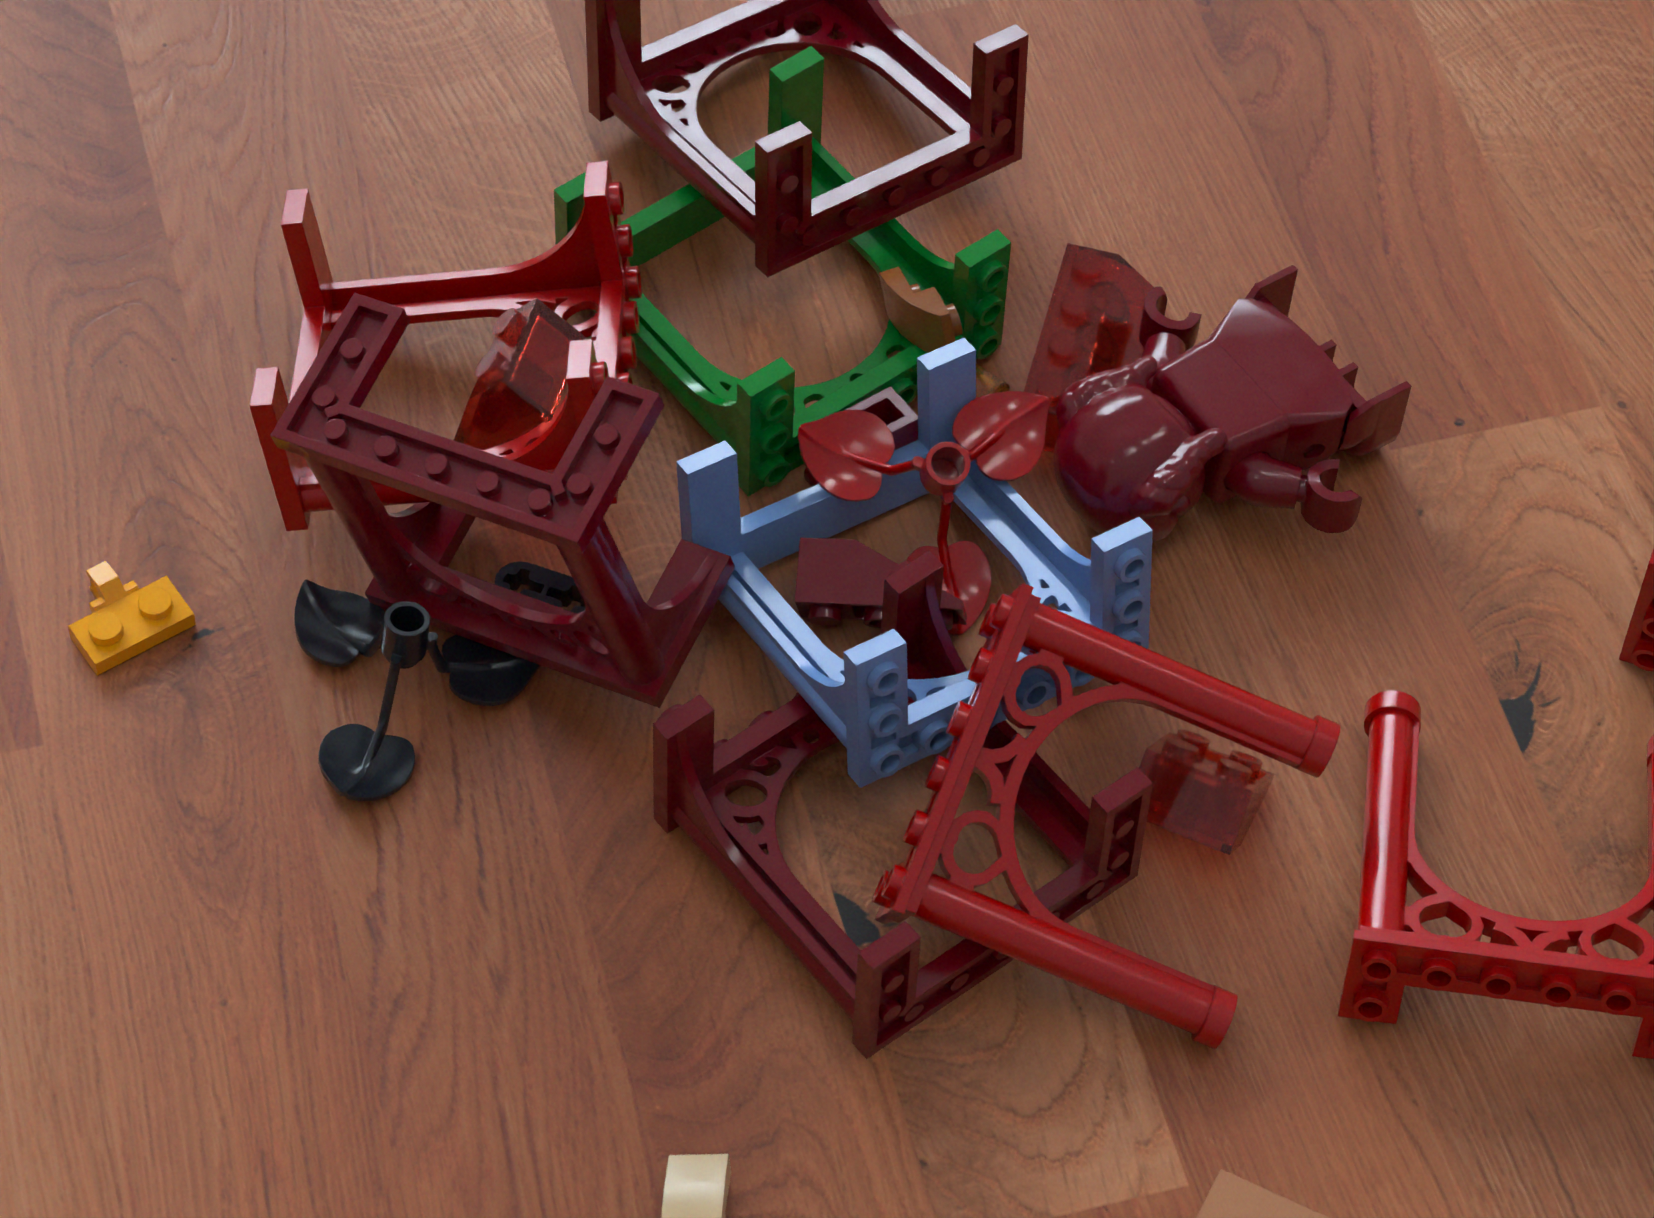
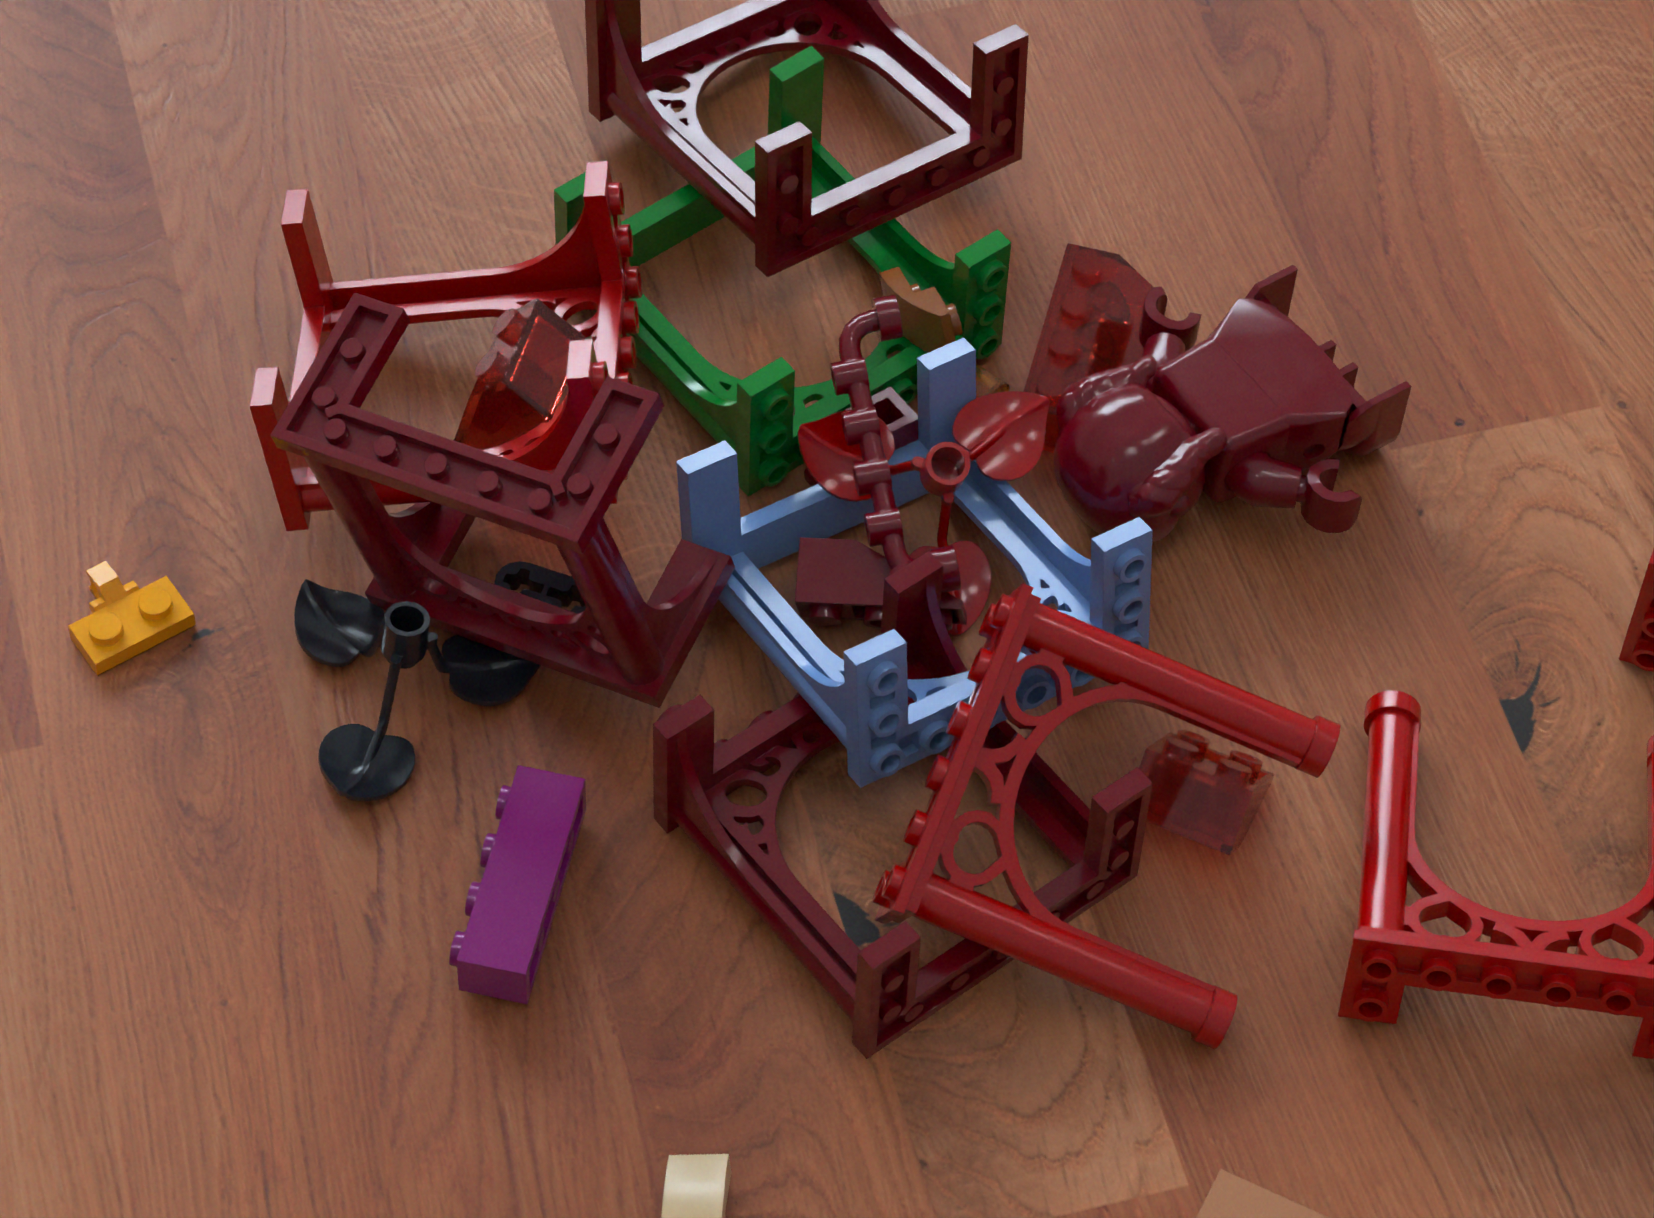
(520, 884): none -> magenta brick
(863, 428): none -> dark red bar

